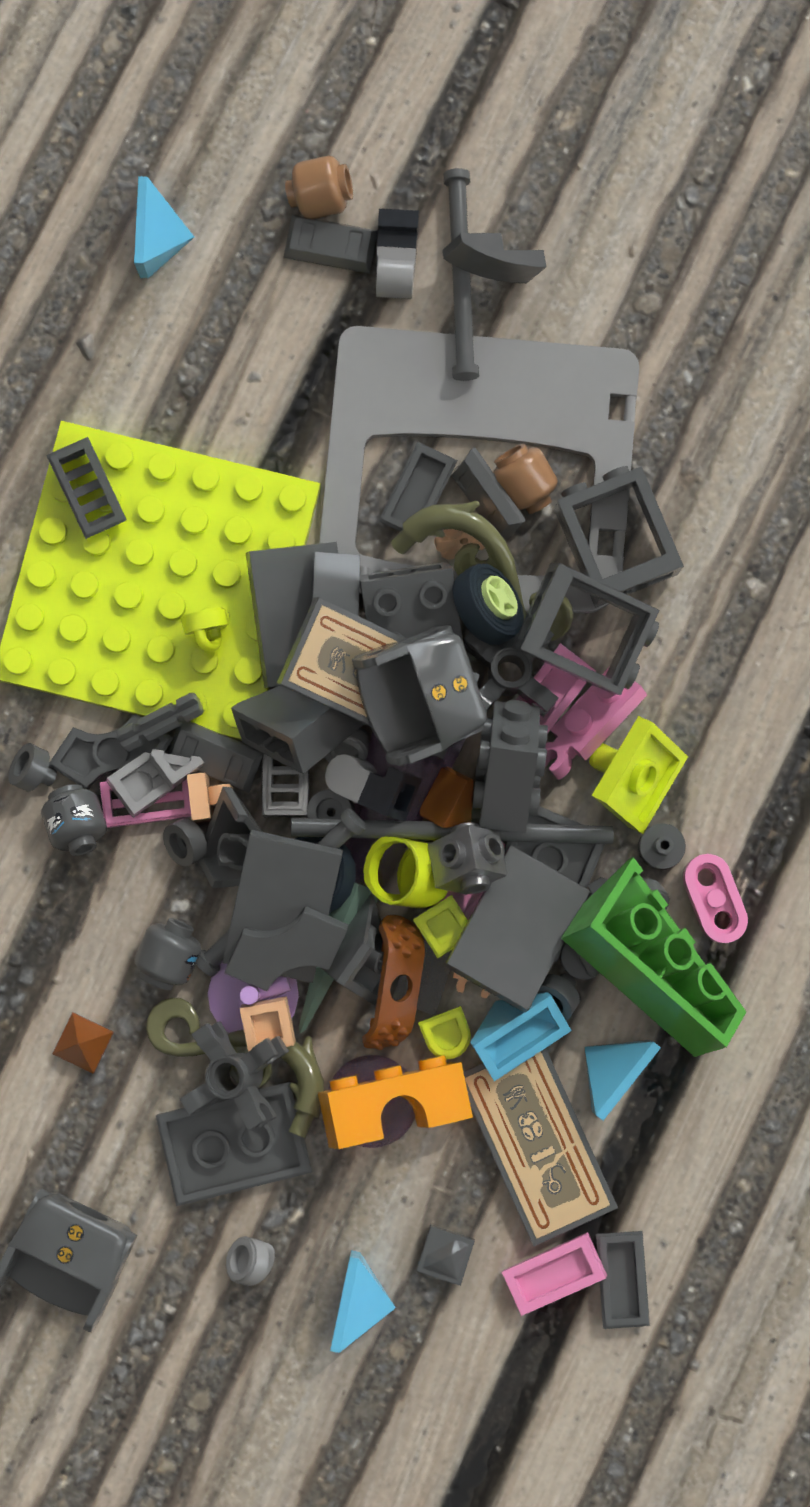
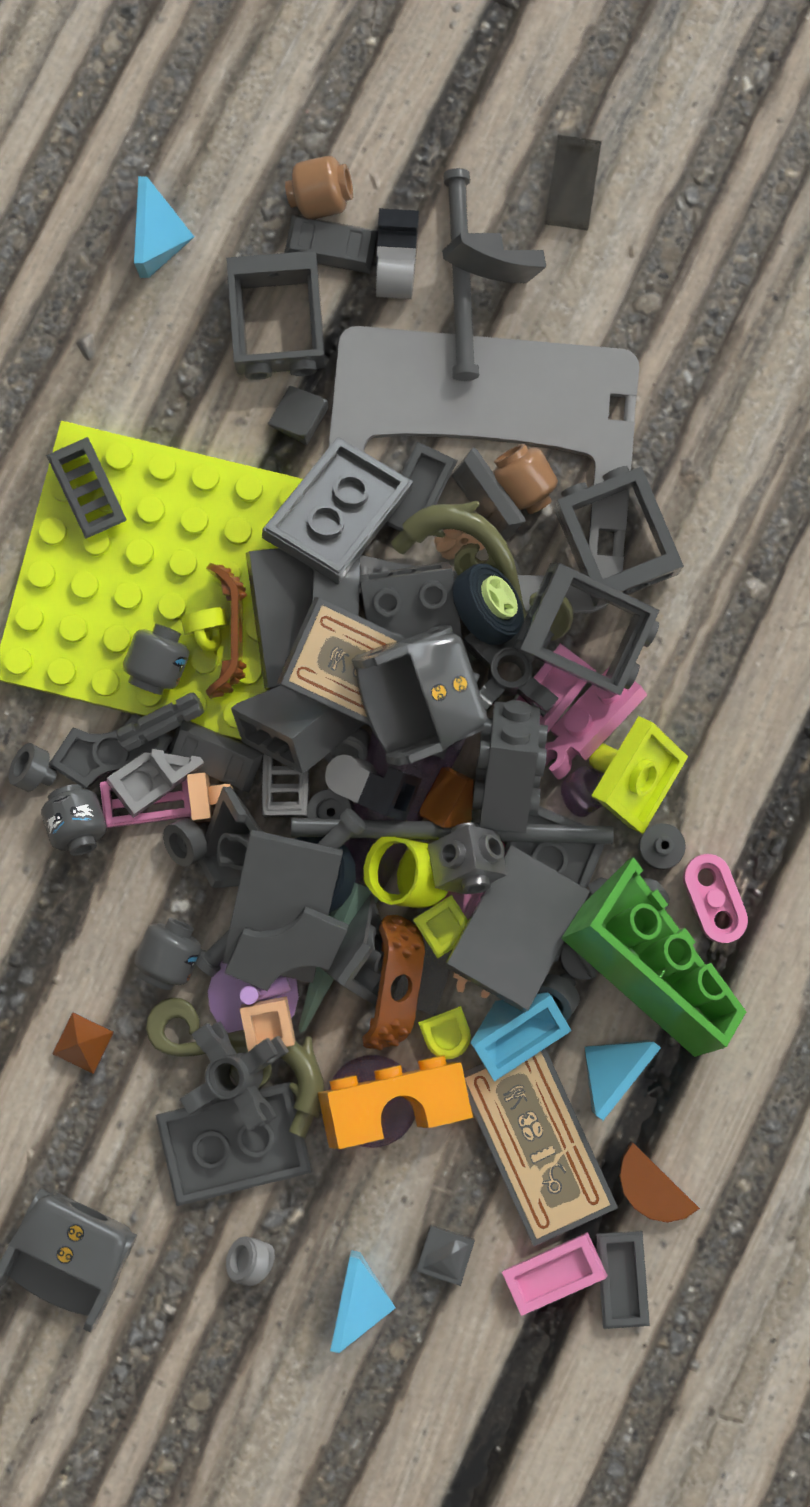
(156, 659): none -> dark grey head
(231, 669): none -> dark orange piece
(266, 272): none -> dark grey window
(299, 414): none -> dark grey slope
(337, 510): none -> tile
(573, 182): none -> clear smoke tile
(577, 791): none -> tile
(652, 1190): none -> dark orange tile

